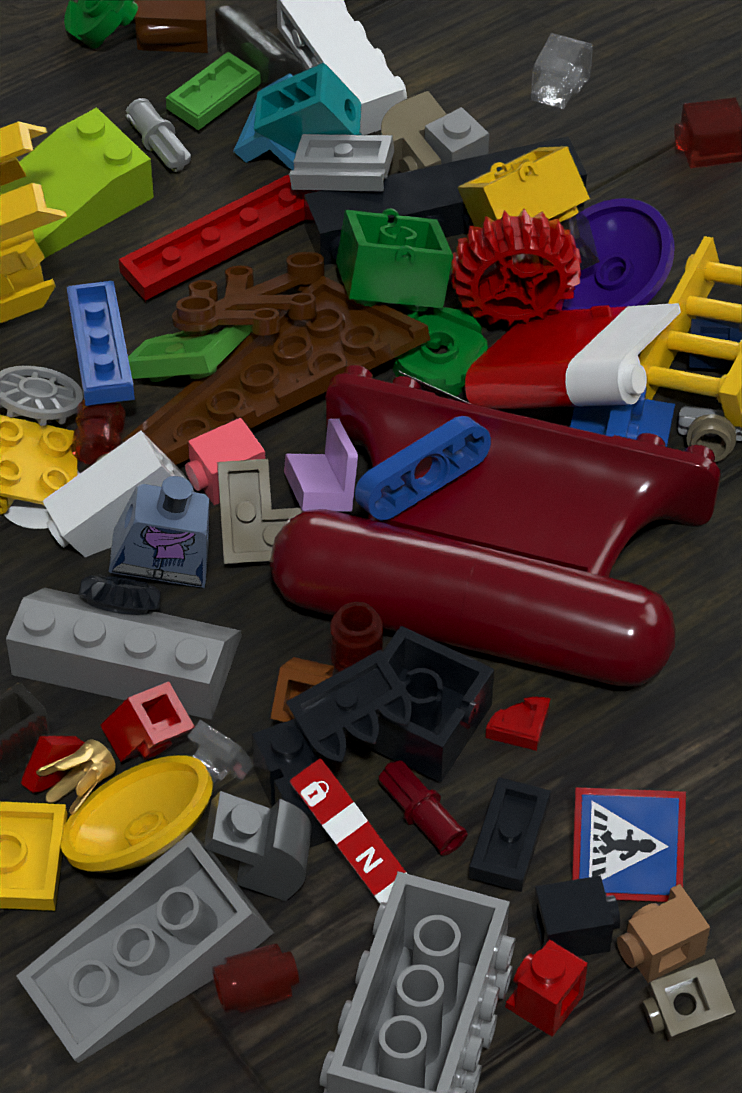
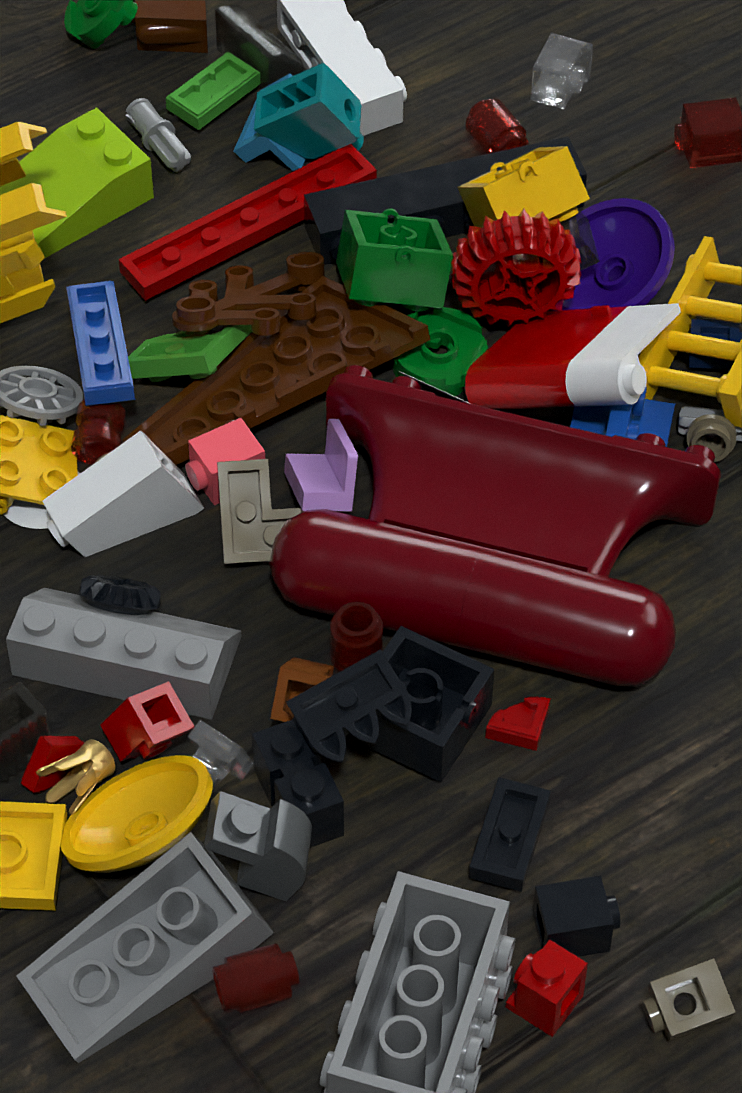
(163, 534): sand blue torso -> none
(342, 162): light grey plate -> none
(348, 828): red sticker -> none
(400, 468): blue beam -> none
(407, 125): dark tan brick -> none
(422, 807): dark red axle -> none
(457, 137): light grey brick -> none
(495, 127): none -> clear red brick
(630, 841): piece -> none
(664, 936): medium nougat brick -> none

